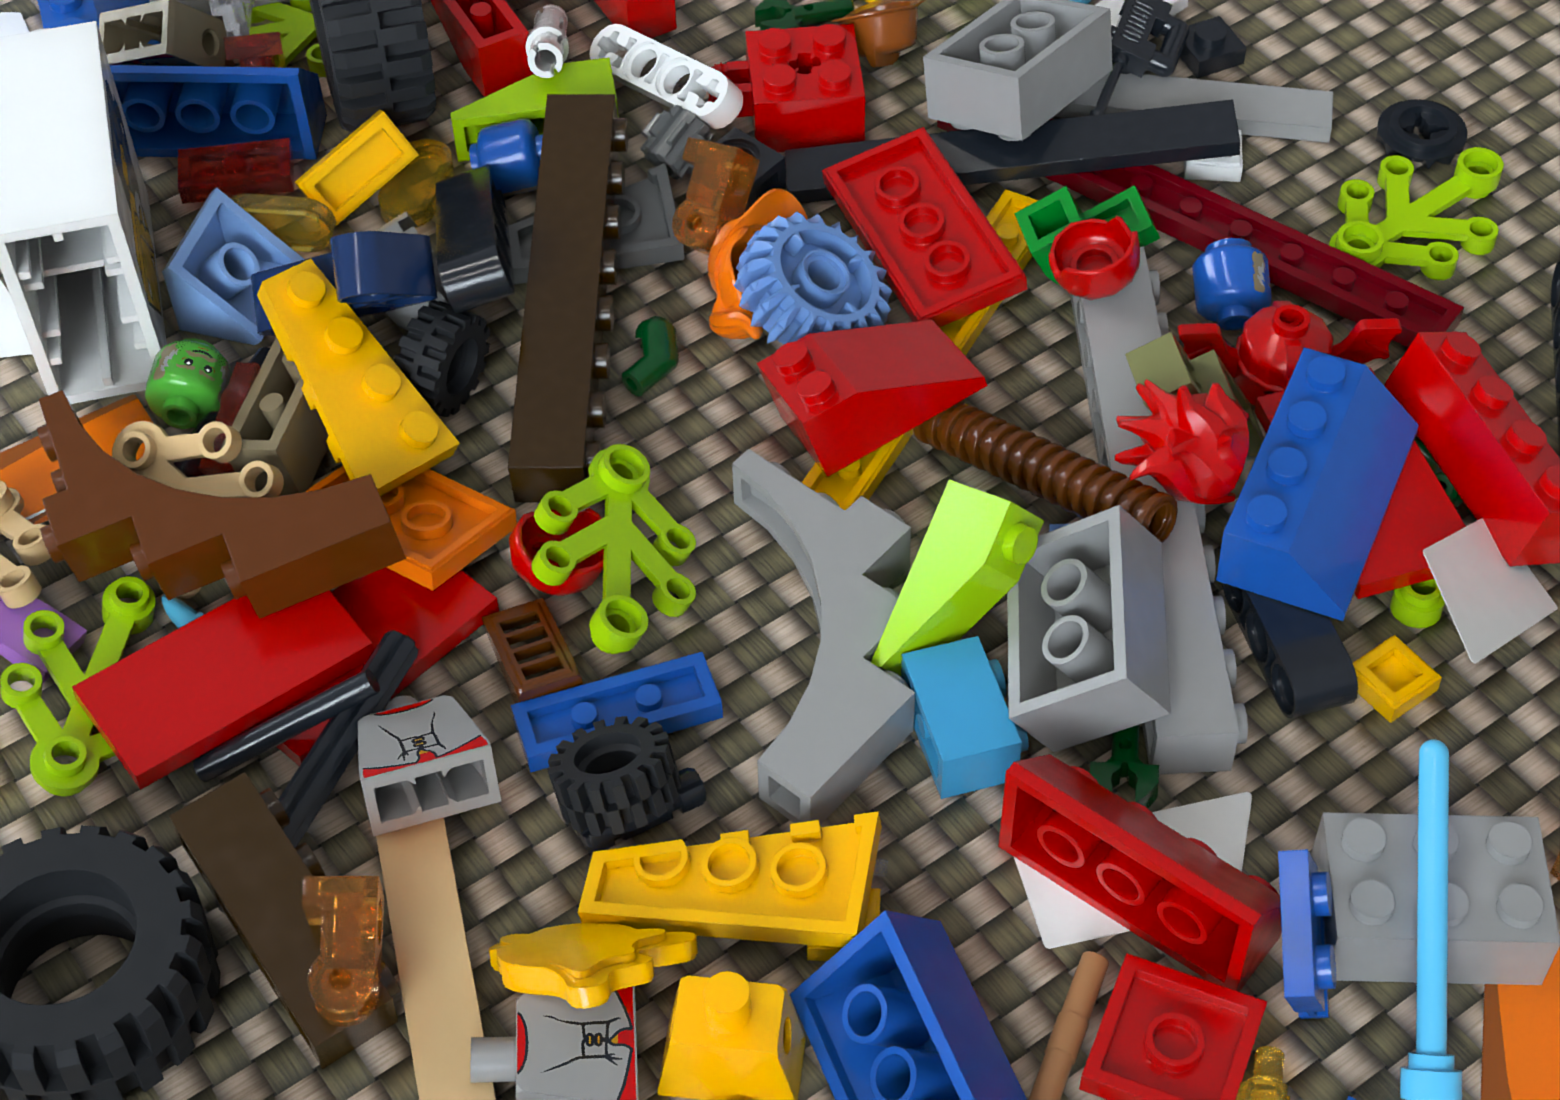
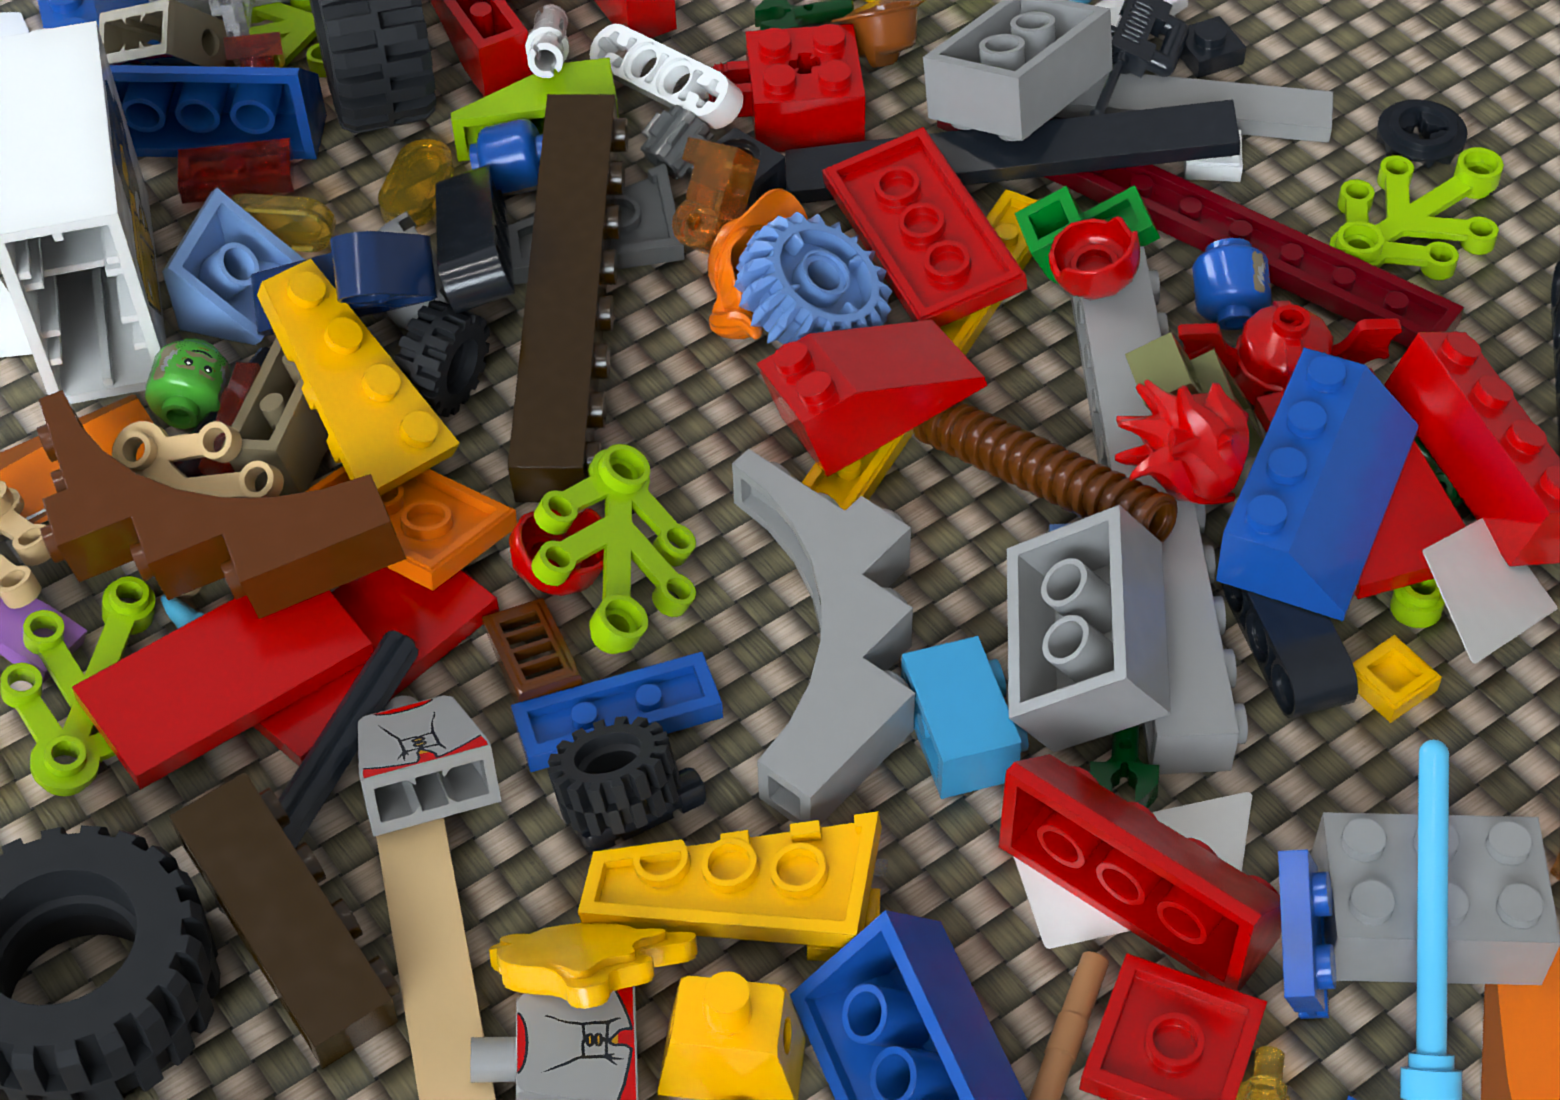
(286, 725): black bar -> none
(348, 970): clear orange leg -> none
(358, 166): yellow tile -> none
(658, 358): dark green arm -> none
(960, 572): slope -> none

